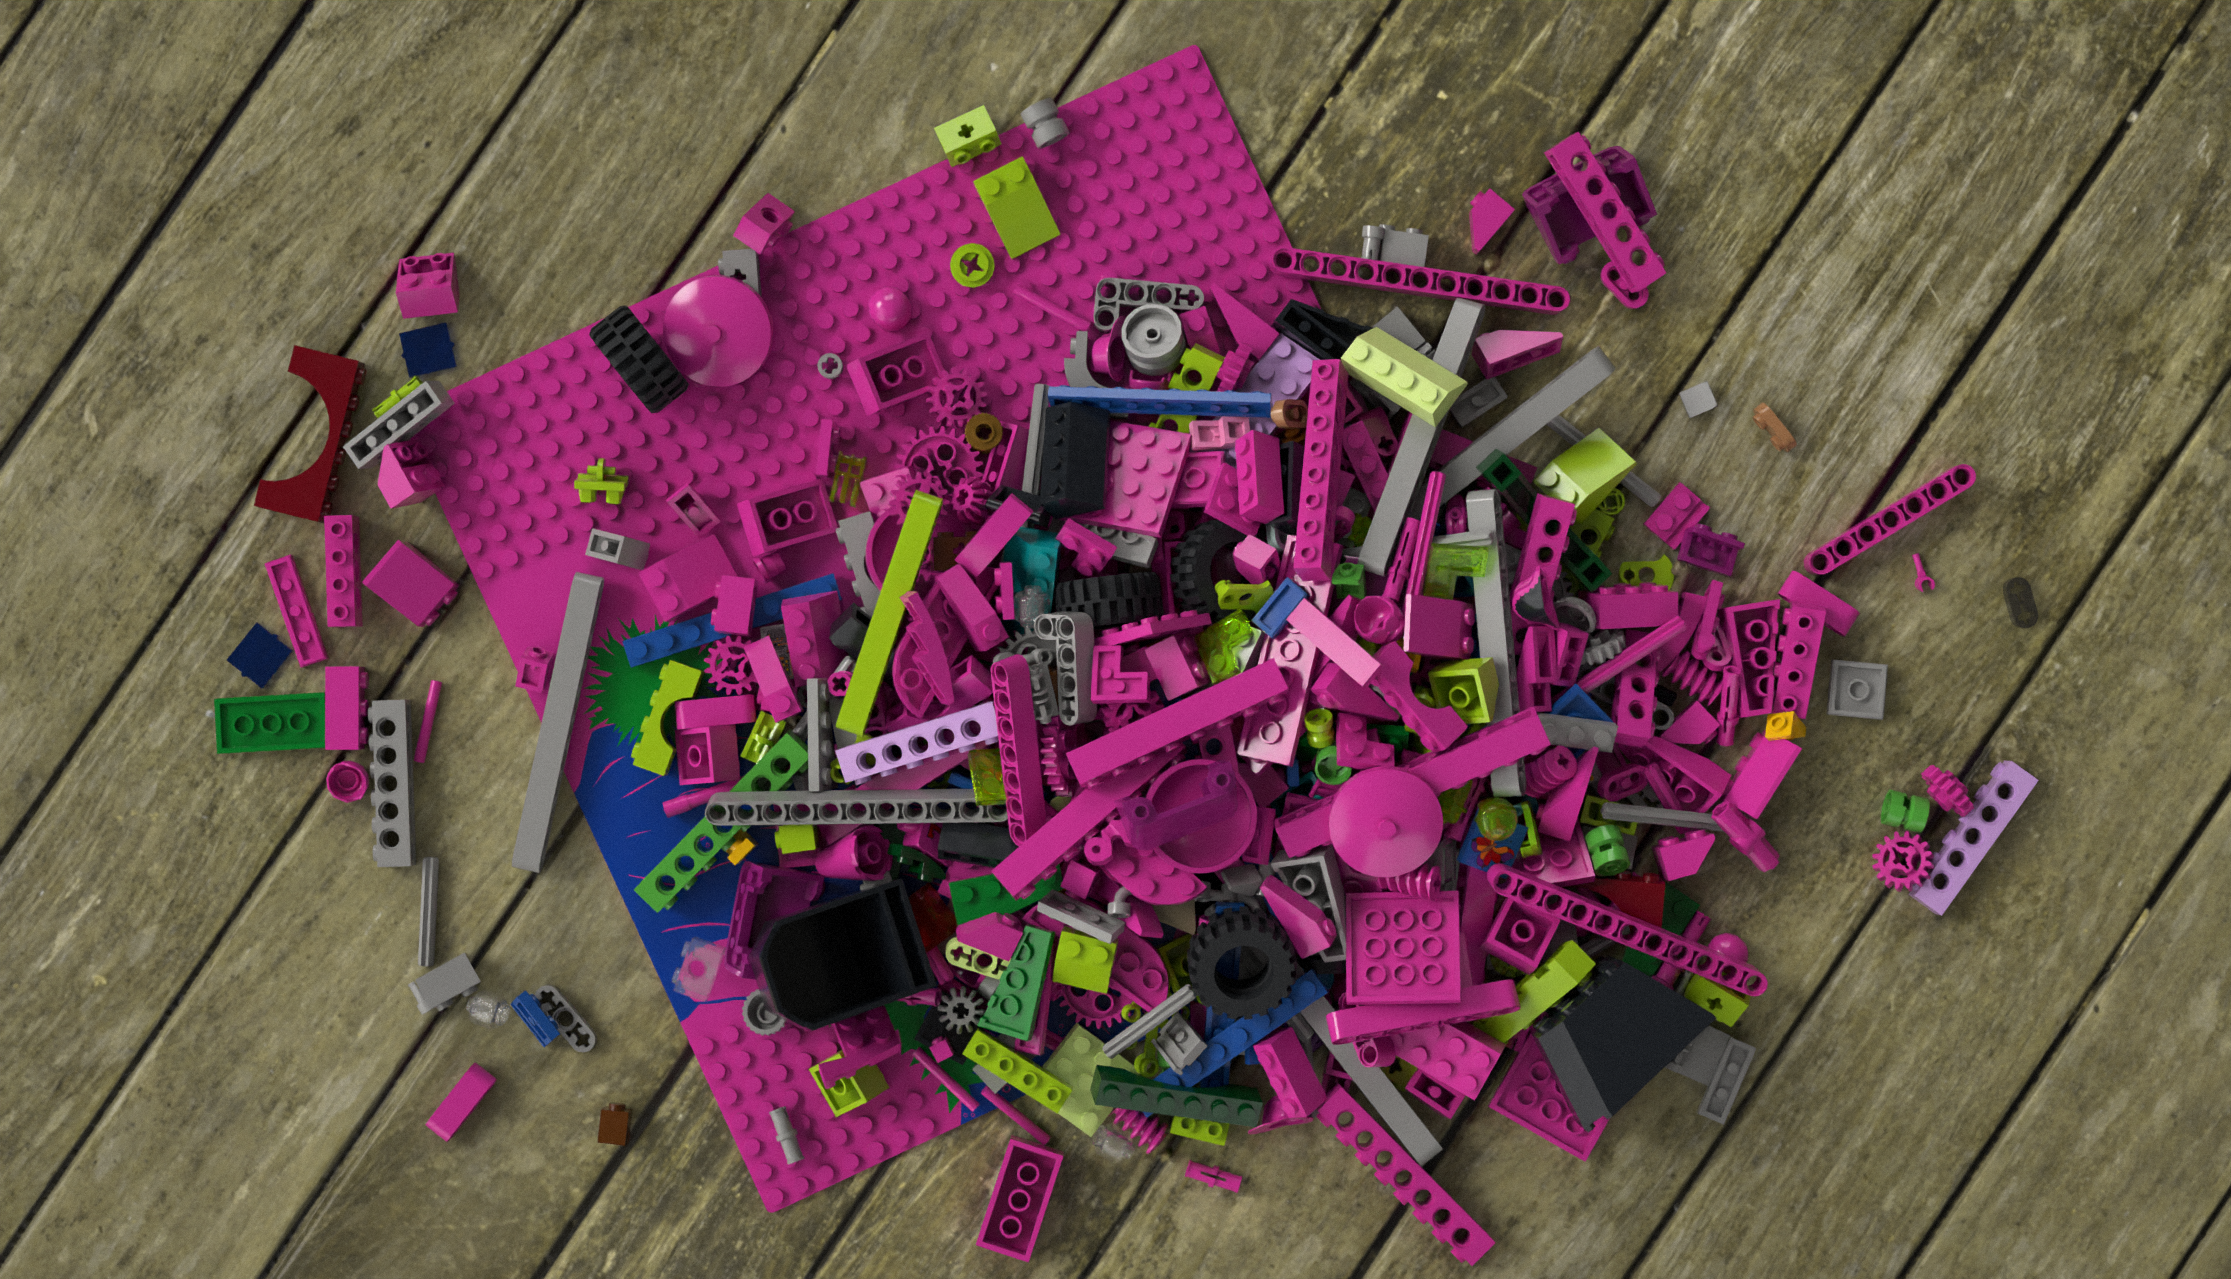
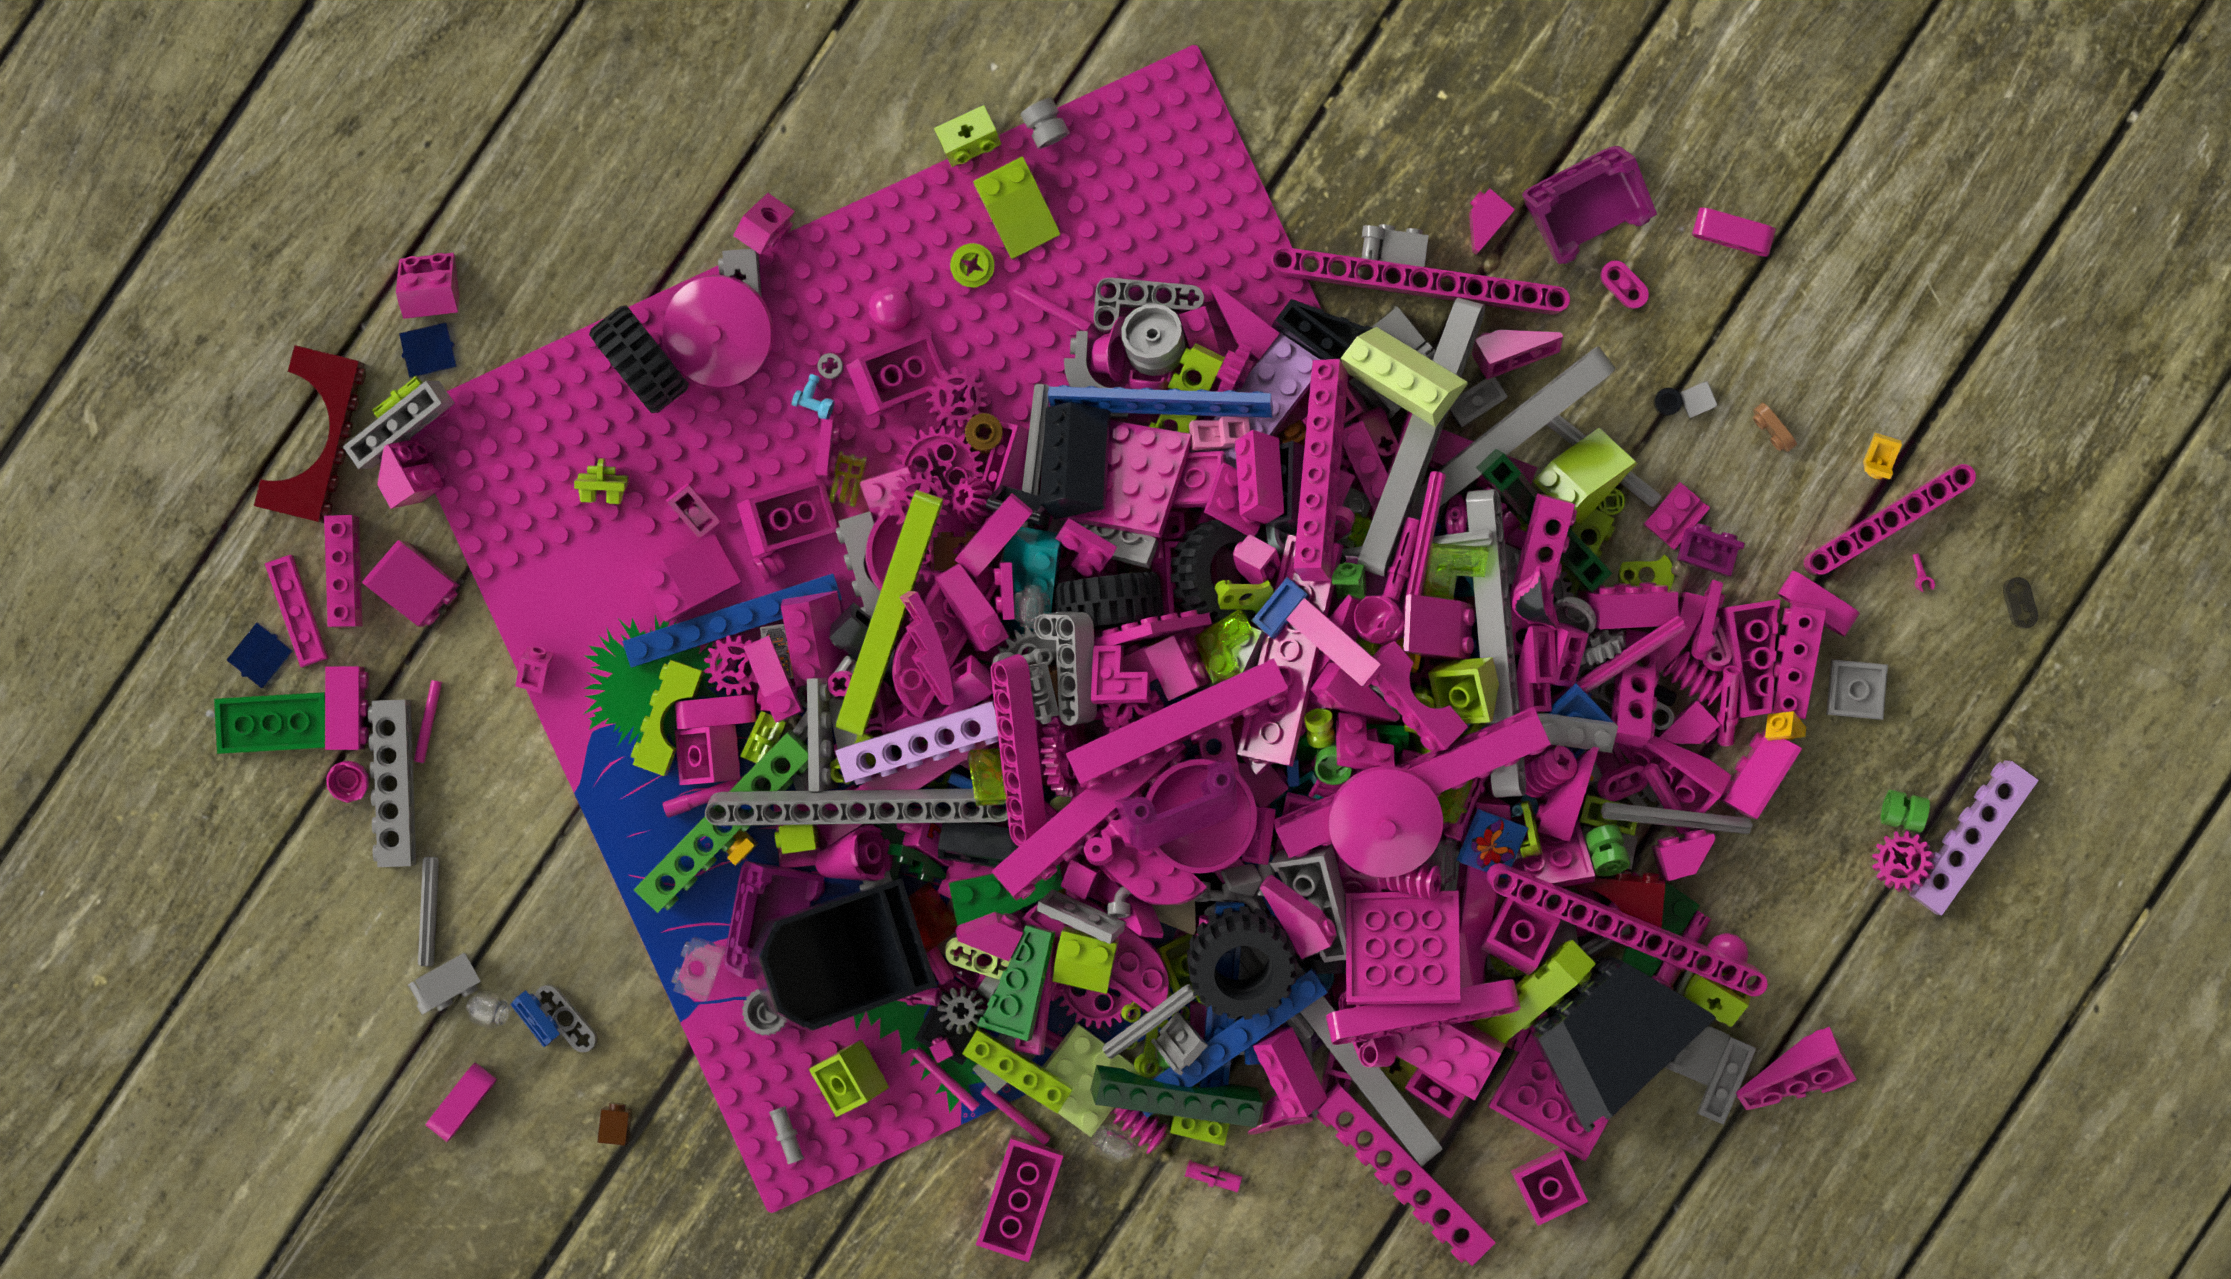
(557, 722): light grey beam -> none
(617, 549): light grey slope -> none
(735, 605): dark pink brick -> none
(806, 399): none -> medium azure piece
(864, 1041): dark pink wing -> none
(1290, 414): medium nougat plate -> none
(1496, 818): clear neon green hair -> none
(1549, 1186): none -> dark pink brick
(1591, 206): dark pink brick -> none
(1667, 401): none -> black tile
(1733, 232): none -> dark pink beam
(1745, 836): dark pink piece -> none
(1807, 1066): none -> dark pink wedge
(1881, 456): none -> yellow bracket
(1947, 790): dark pink gear -> none

